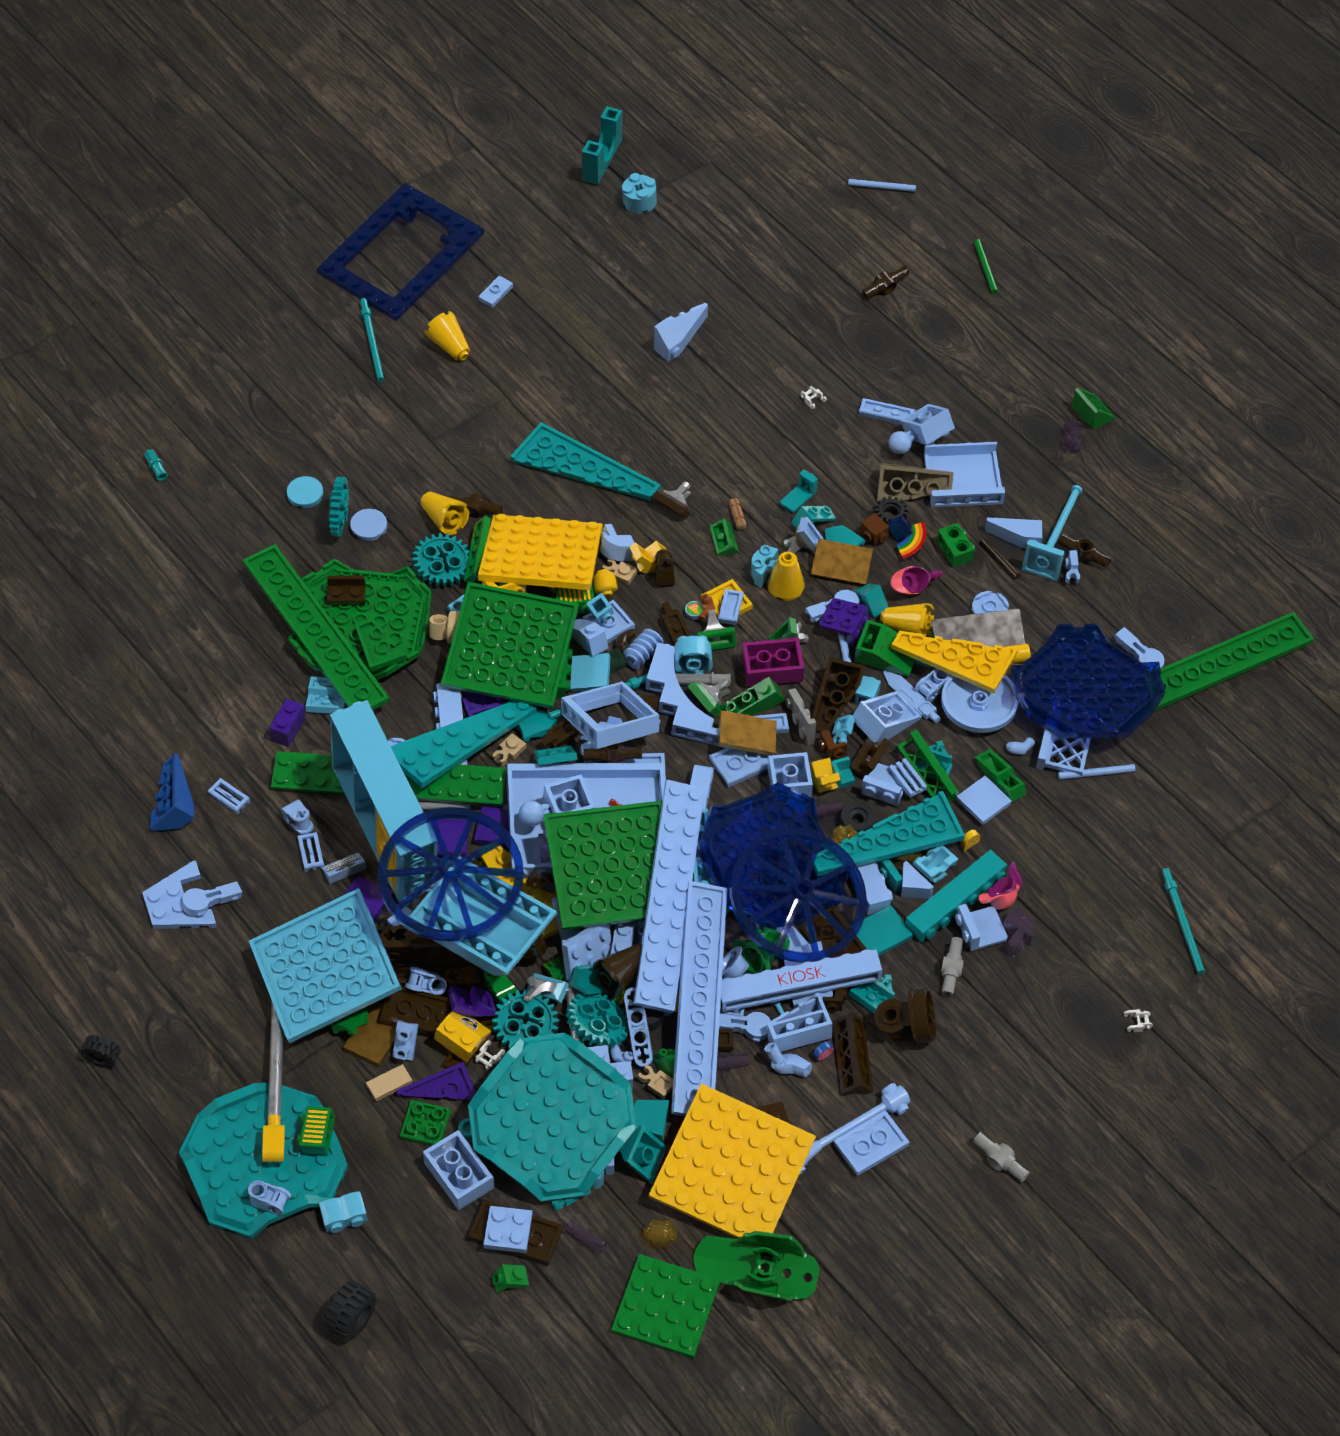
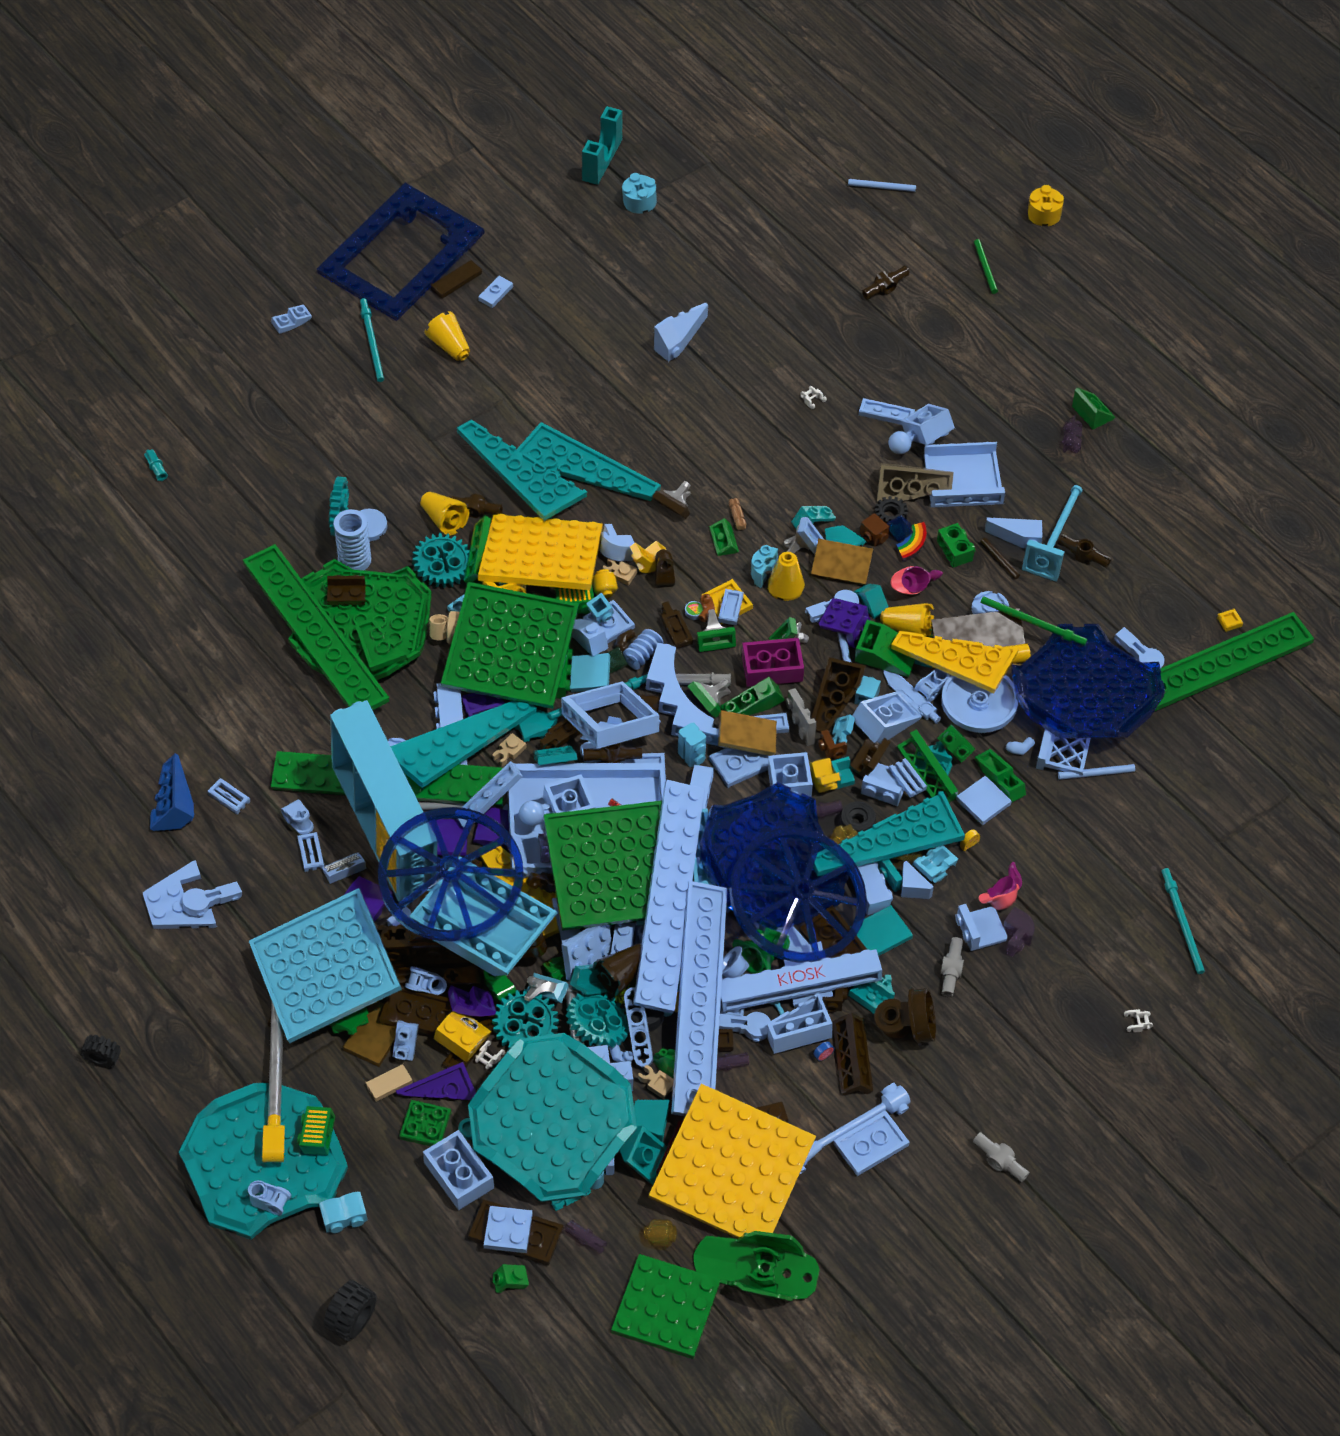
(287, 722): dark purple brick -> none
(295, 317): none -> light blue slope
(305, 492): medium azure tile -> none
(322, 697): medium azure slope -> none
(352, 539): none -> light blue piece
(456, 279): none -> dark brown tile
(493, 790): none -> light blue plate
(528, 477): none -> teal wing
(692, 745): none -> medium azure brick
(693, 655): medium azure brick -> none
(788, 1062): light blue arm -> none
(802, 493): teal bracket -> none
(956, 743): none -> green hips
(962, 890): teal brick -> none
(1045, 206): none -> yellow brick
(1067, 635): none -> green bar
(1071, 564): light blue plate -> none
(1230, 620): none -> yellow tile

